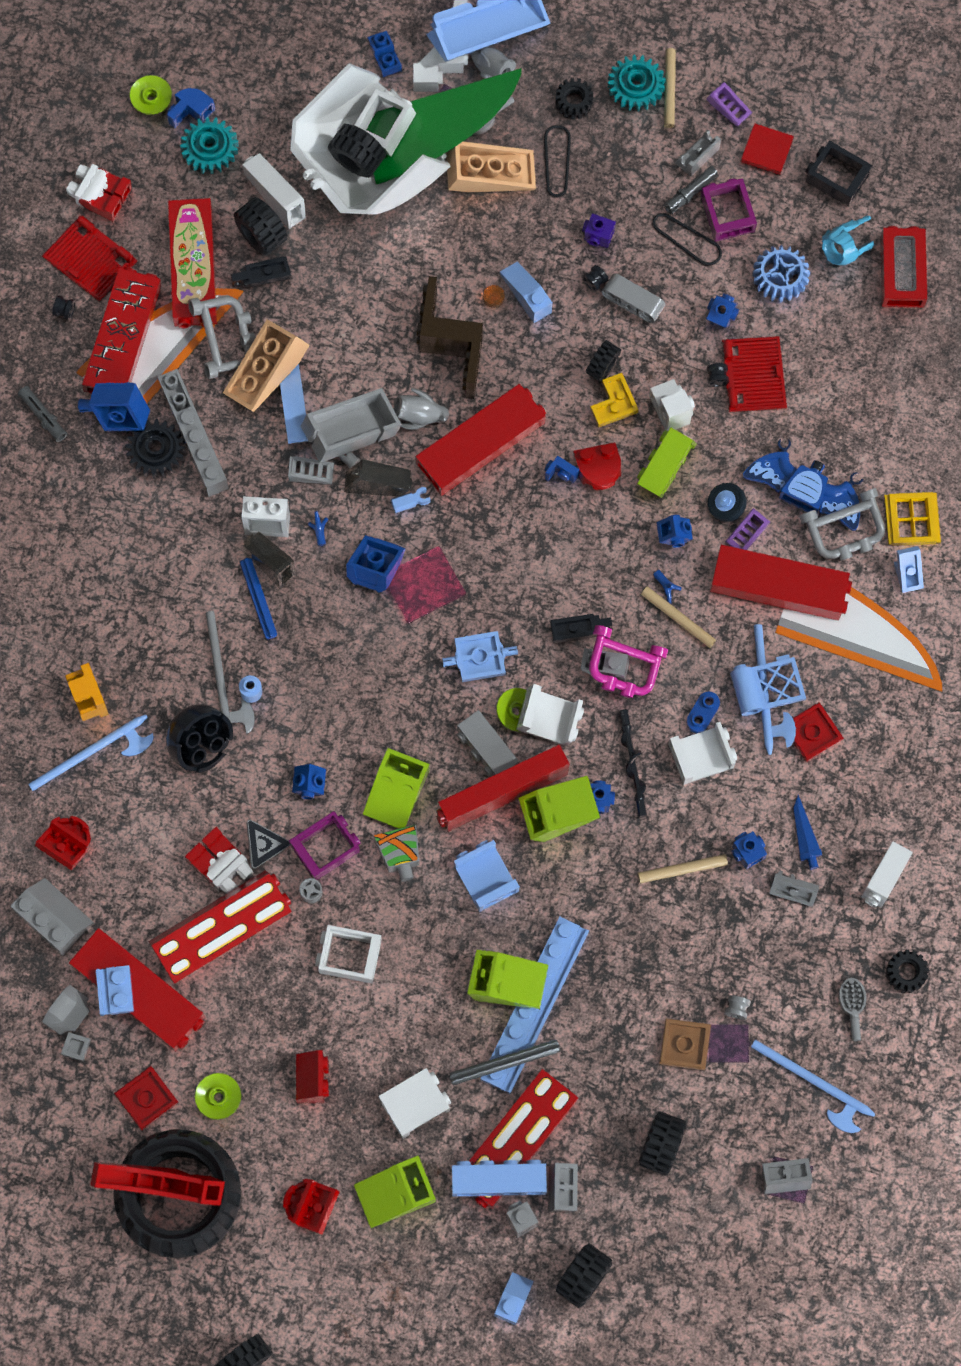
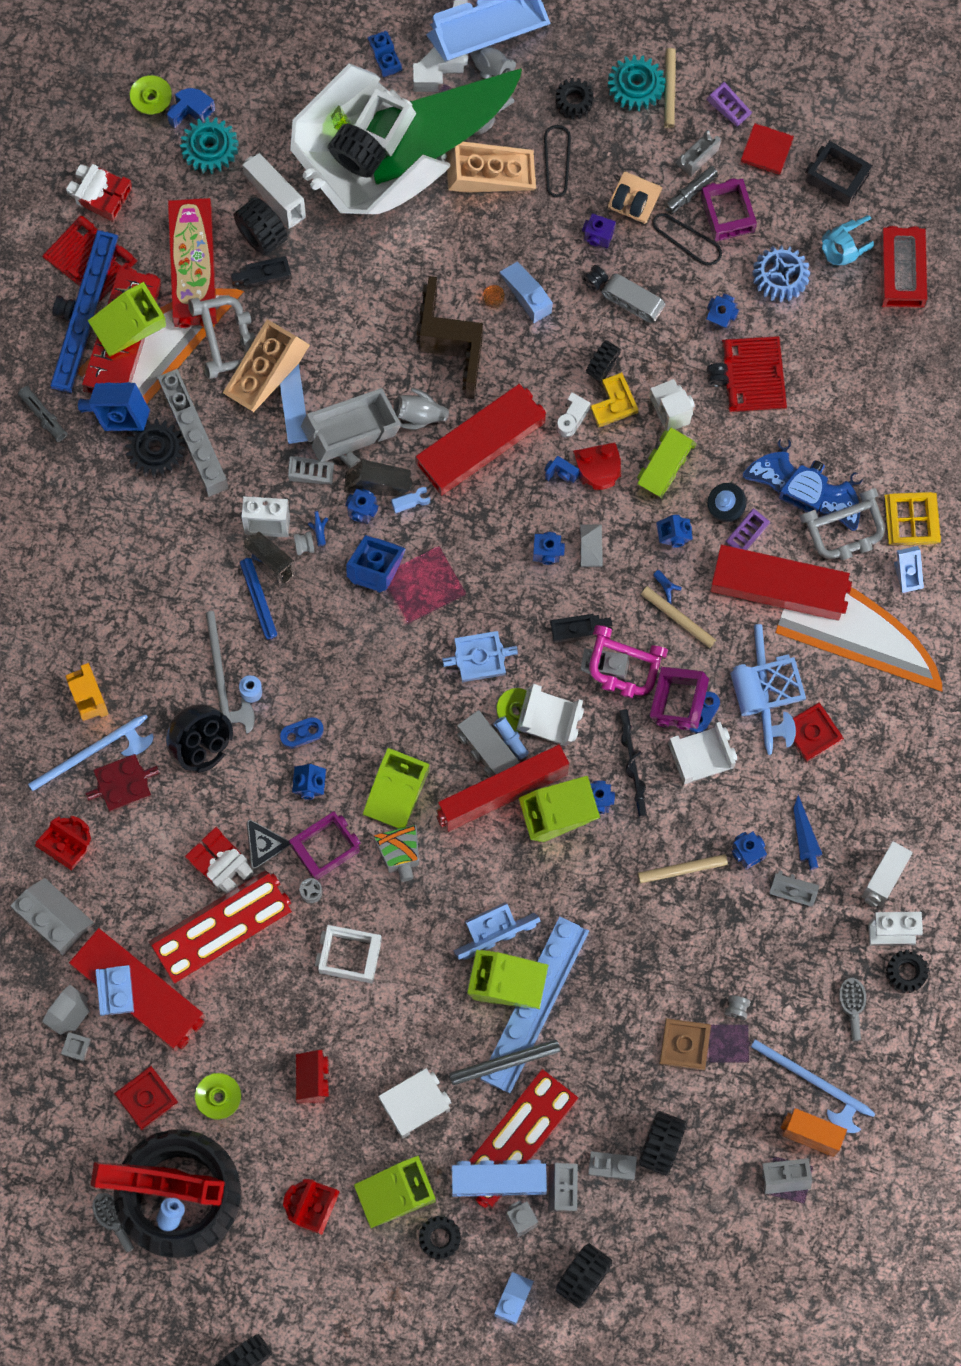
(84, 309): none -> blue tile
(106, 1215): none -> light grey piece
(122, 783): none -> dark red plate
(127, 319): none -> lime slope
(170, 1214): none -> light blue brick
(301, 732): none -> blue plate
(304, 543): none -> light grey wheel
(339, 118): none -> clear neon green slope
(363, 512): none -> blue brick
(425, 1237): none -> black tyre
(485, 875): light blue panel -> none
(492, 927): none -> light blue bracket
(511, 738): none -> light blue pin
(548, 548): none -> blue brick
(569, 422): none -> white leg
(591, 545): none -> light grey slope
(612, 1166): none -> light grey plate
(635, 197): none -> light nougat plate
(679, 676): none -> magenta window
(813, 1132): none -> orange brick
(895, 928): none -> white panel

